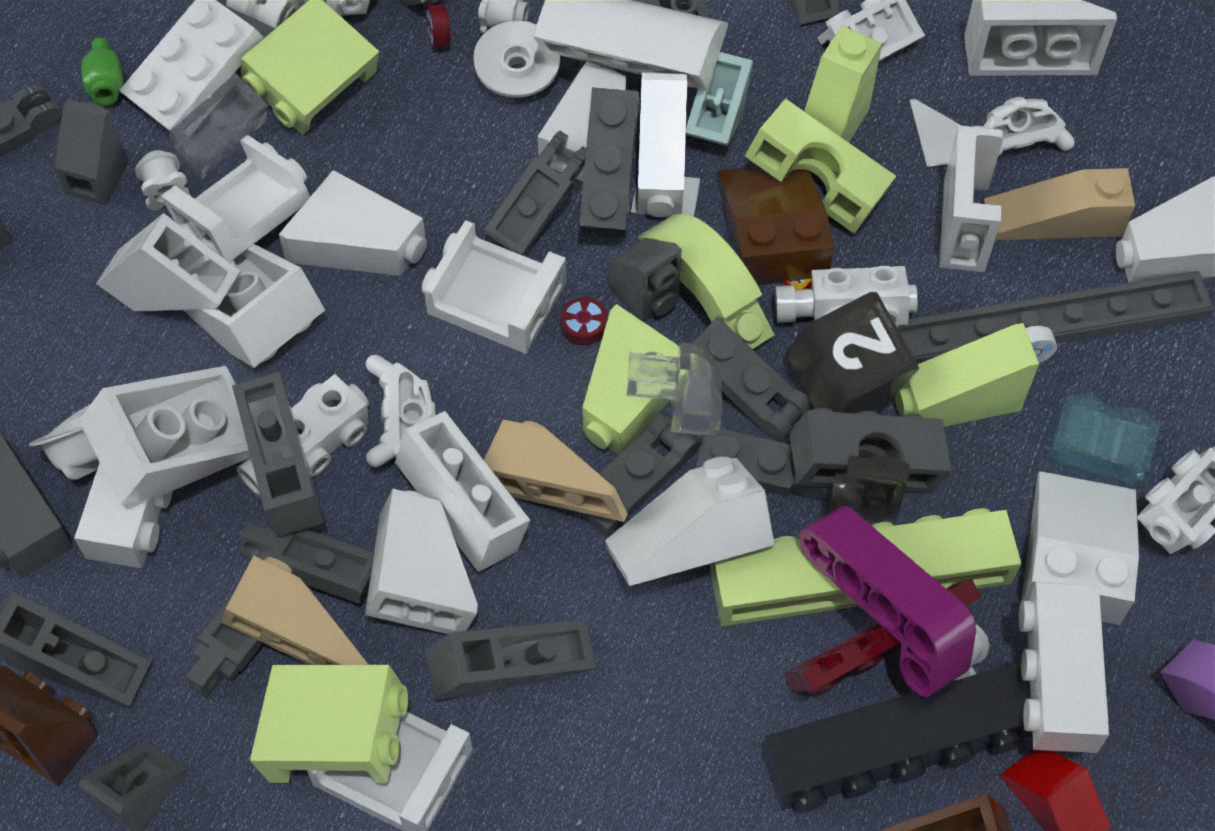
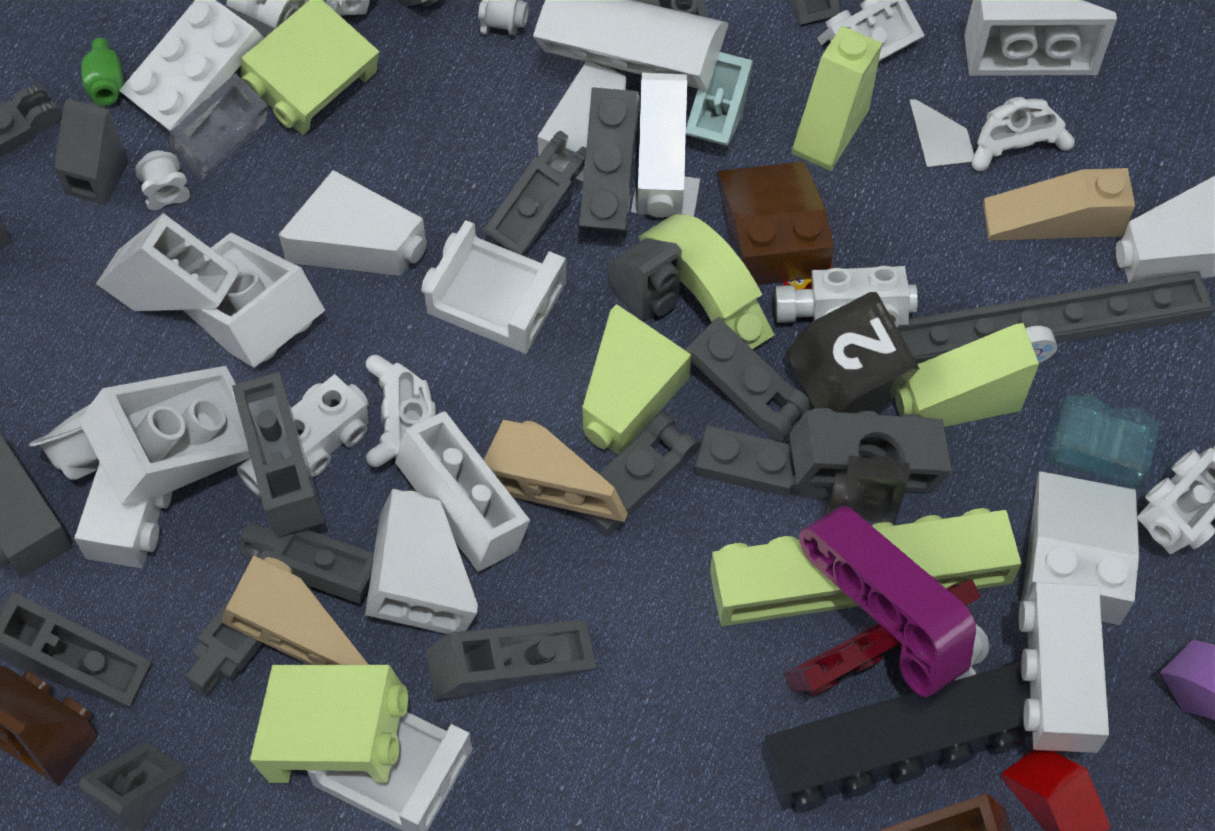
(242, 203): white panel -> none
(438, 26): dark red tile -> none
(511, 45): white dish -> none
(583, 321): dark red tile -> none
(688, 380): clear brick -> none
(694, 522): white slope -> none
(799, 141): yellowish green arch -> none
(966, 226): white panel -> none

